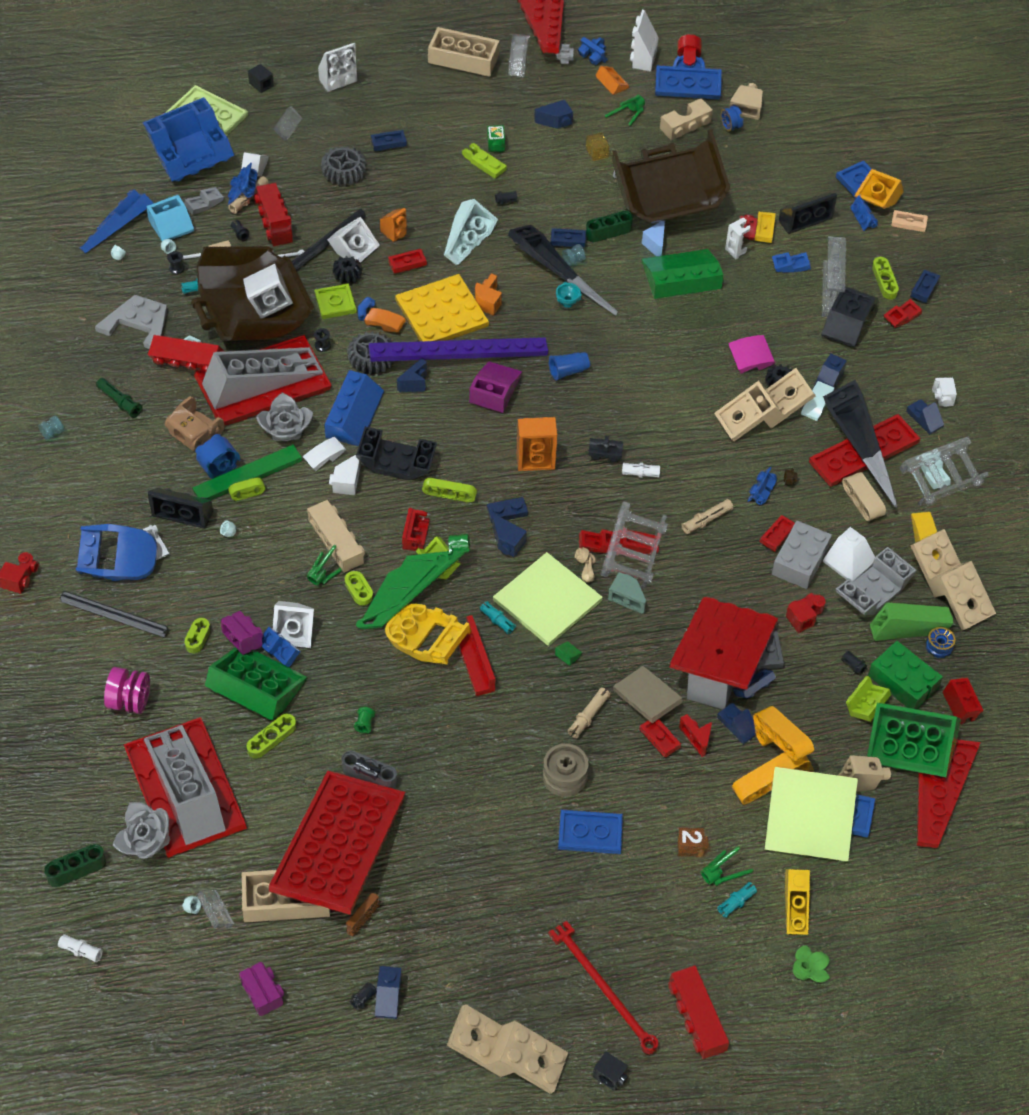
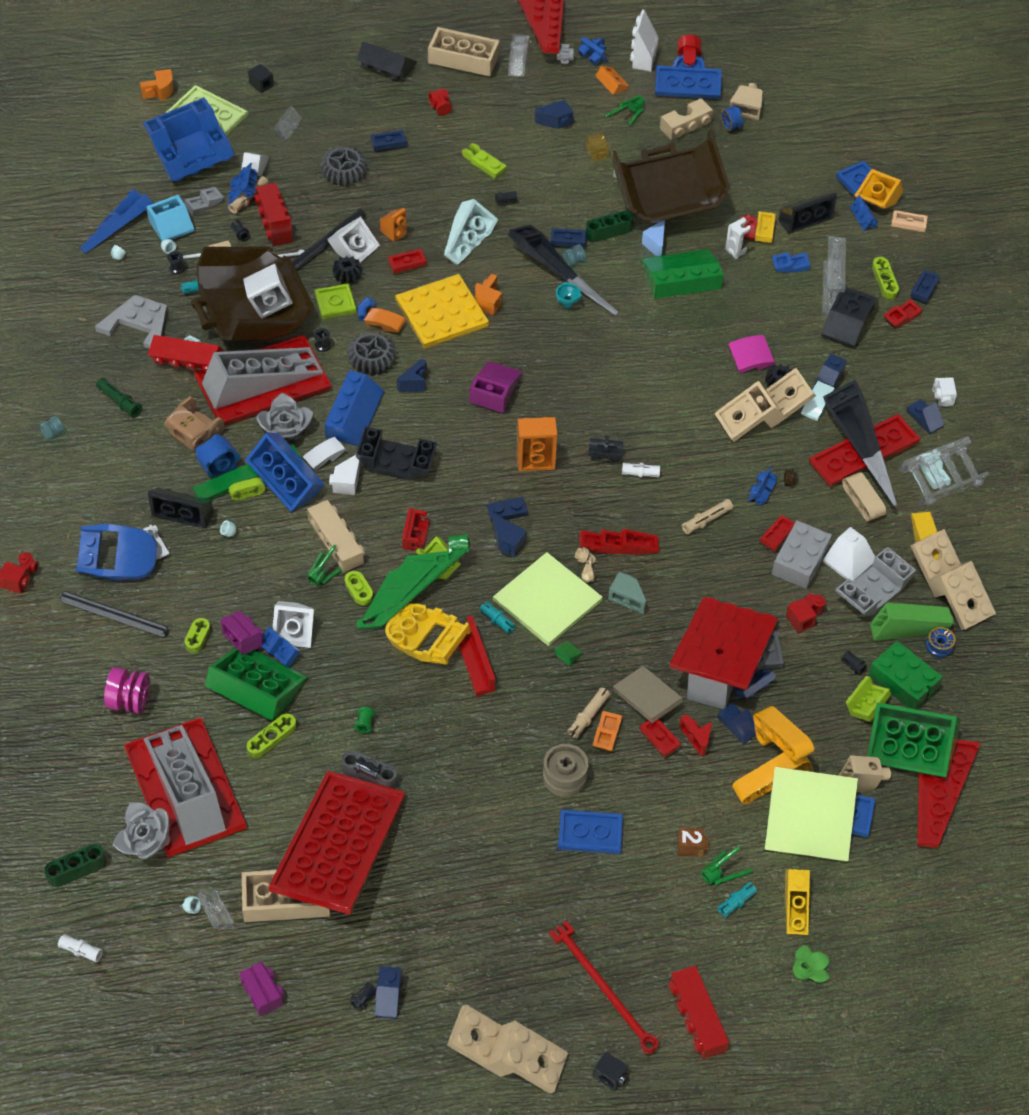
(161, 87): none -> orange brick
(284, 471): none -> blue slope
(338, 67): white slope -> none
(362, 914): dark orange tile -> none
(385, 60): none -> black slope
(440, 100): none -> red piece
(457, 349): dark purple plate -> none
(459, 491): lime beam -> none
(496, 138): green brick -> none
(568, 364): blue plant -> none
(607, 731): none -> orange slope
(615, 548): clear fence -> none
(962, 699): red hinge -> none

